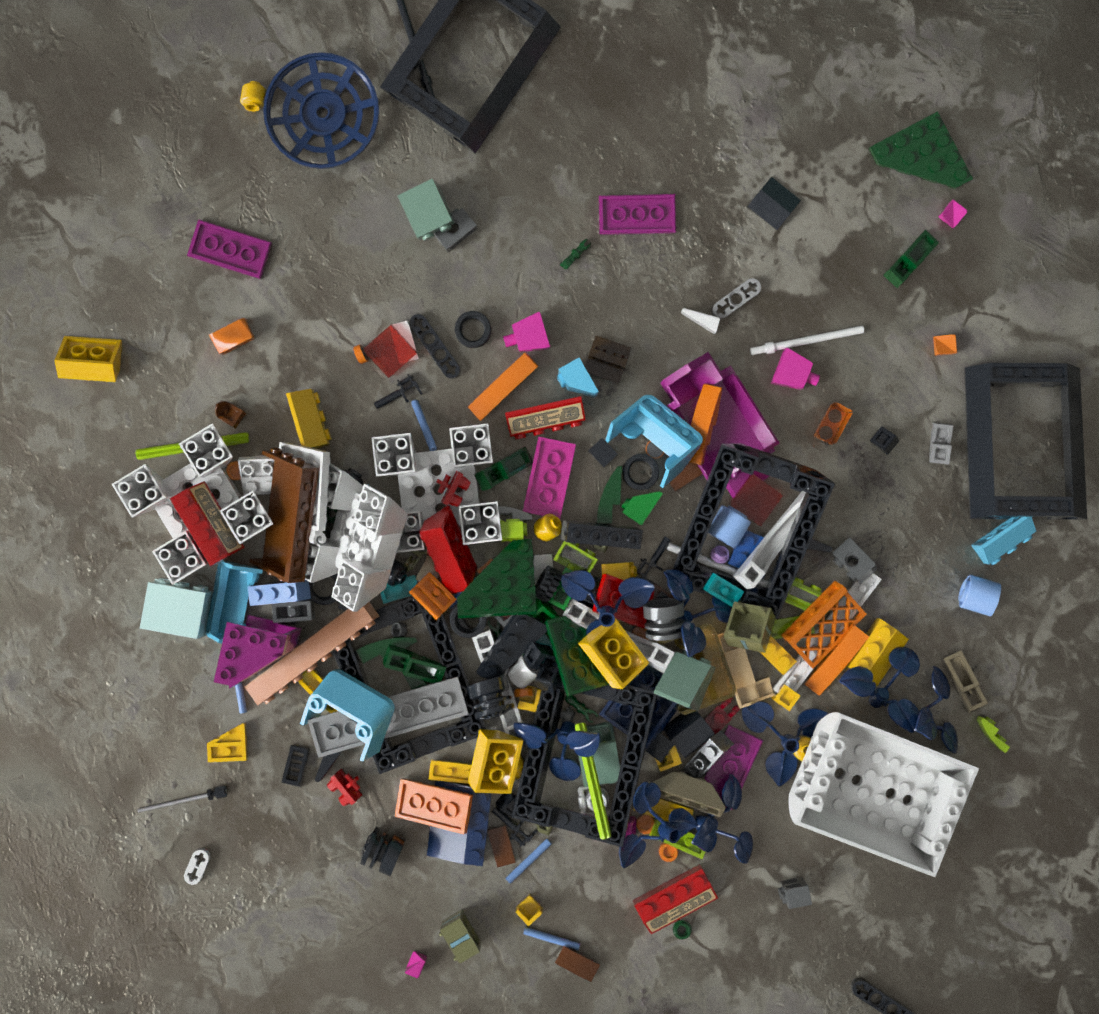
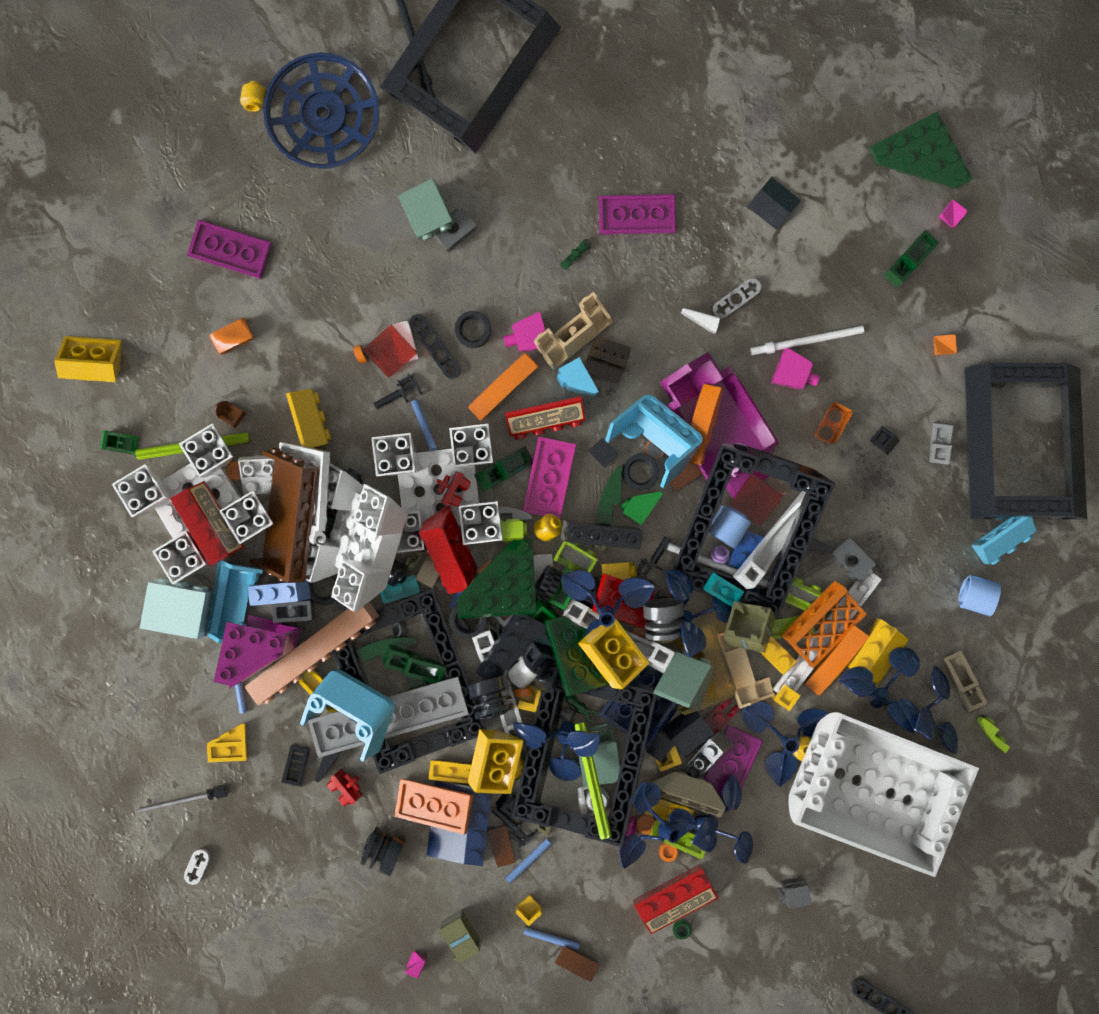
(119, 442): none -> green slope
(432, 595): orange plate -> none
(575, 334): none -> tan bracket

